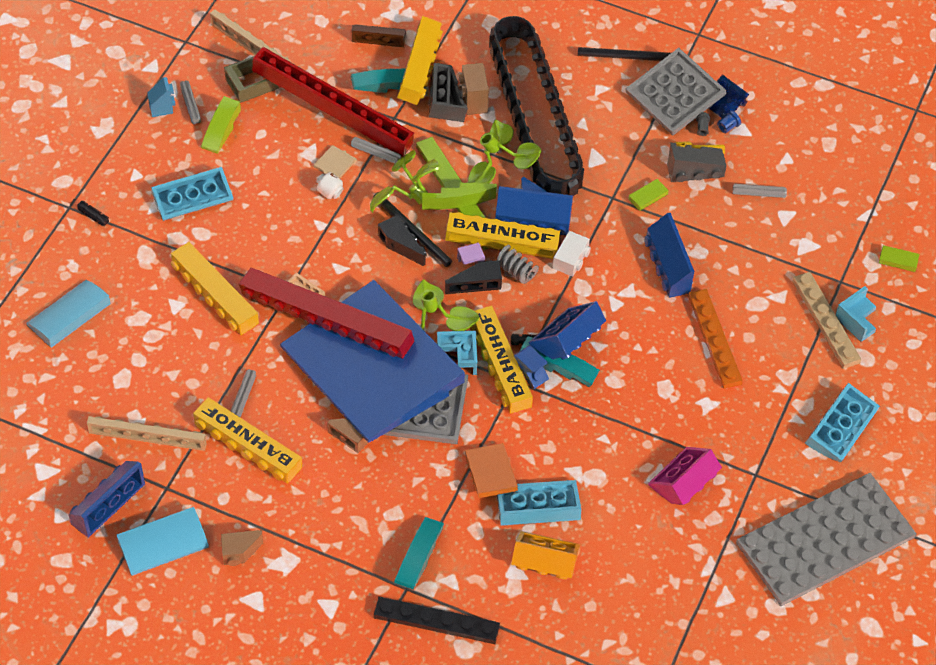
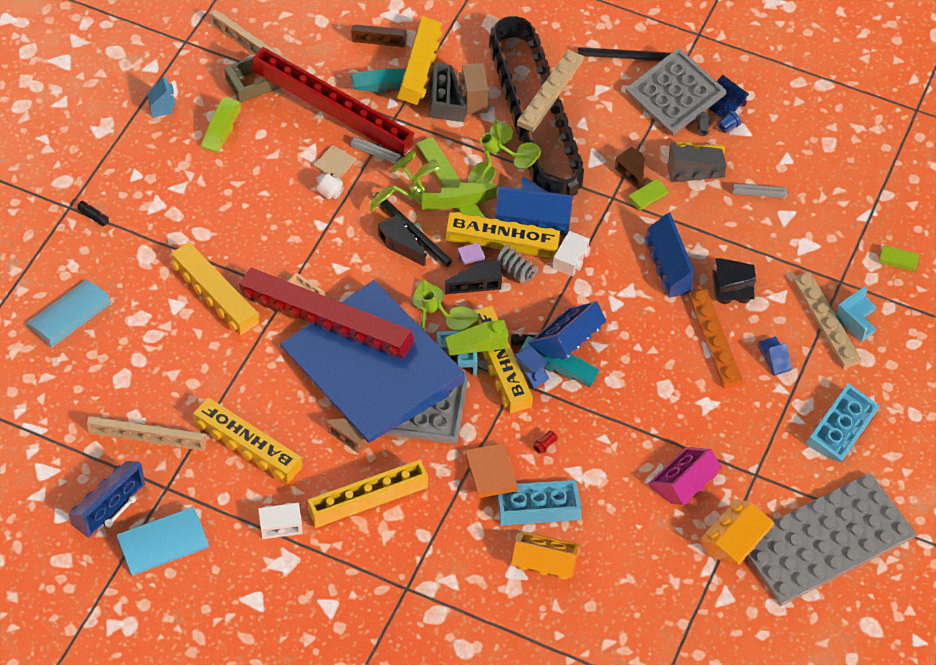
(109, 522): none -> white hinge
(190, 102): light grey axle -> none
(191, 193): medium azure slope -> none
(240, 546): medium nougat slope -> none
(243, 392): light grey axle -> none
(280, 520): none -> white brick
(367, 493): none -> yellow brick
(419, 553): teal slope -> none
(437, 620): black plate -> none
(480, 338): none -> lime slope
(543, 443): none -> red pin
(550, 90): none -> tan plate
(631, 166): none -> reddish brown slope
(733, 281): none -> black piece
(736, 532): none -> light orange slope
(775, 355): none -> slope

